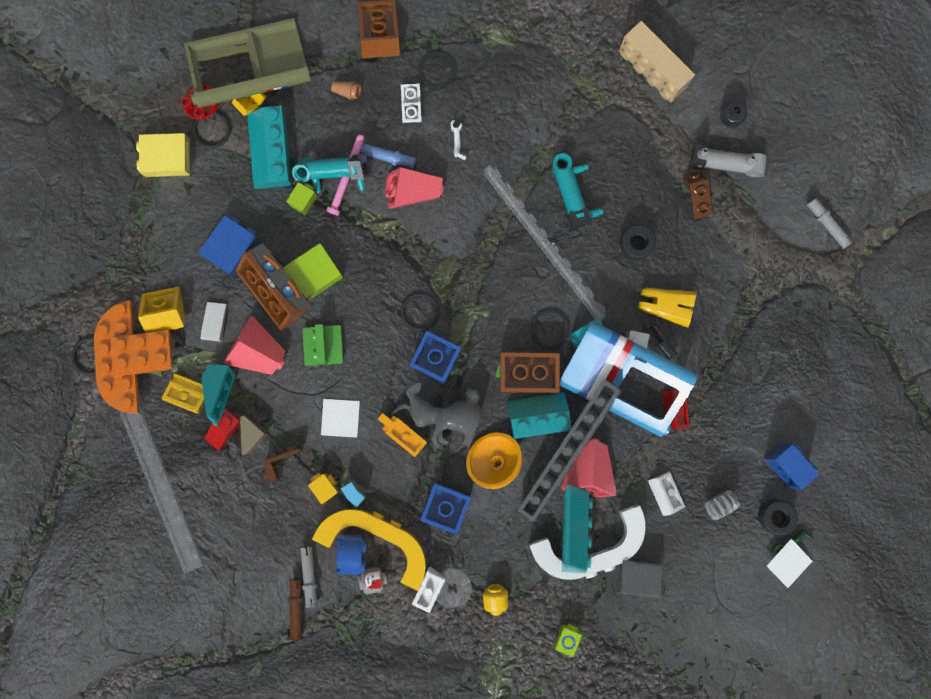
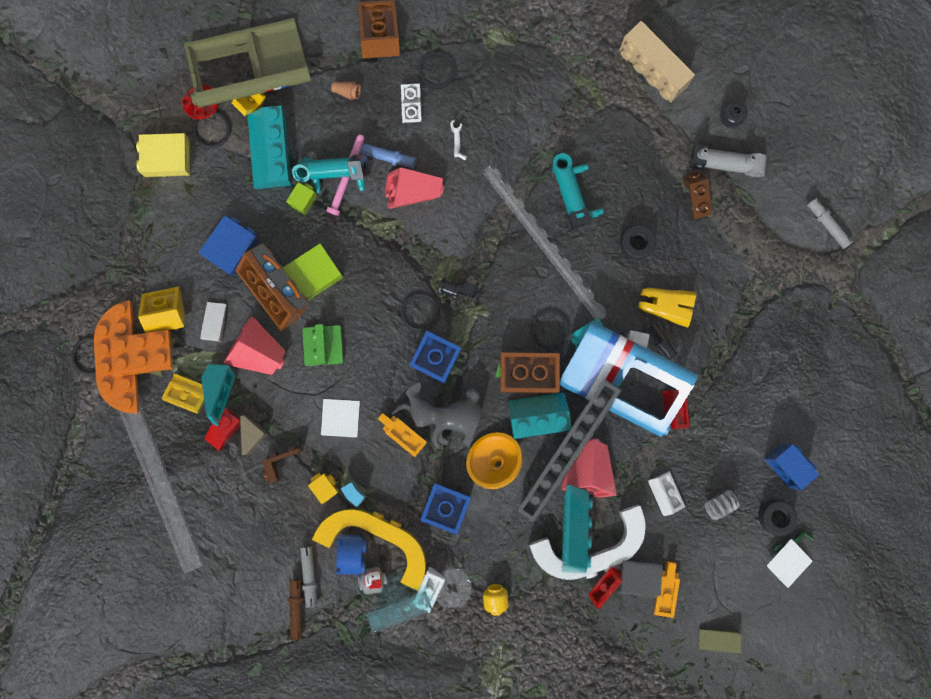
(398, 611): none -> clear light blue slope
(453, 289): none -> black connector
(568, 639): lime brick -> none
(605, 586): none -> red slope
(666, 603): none -> light orange hinge
(720, 640): none -> olive slope

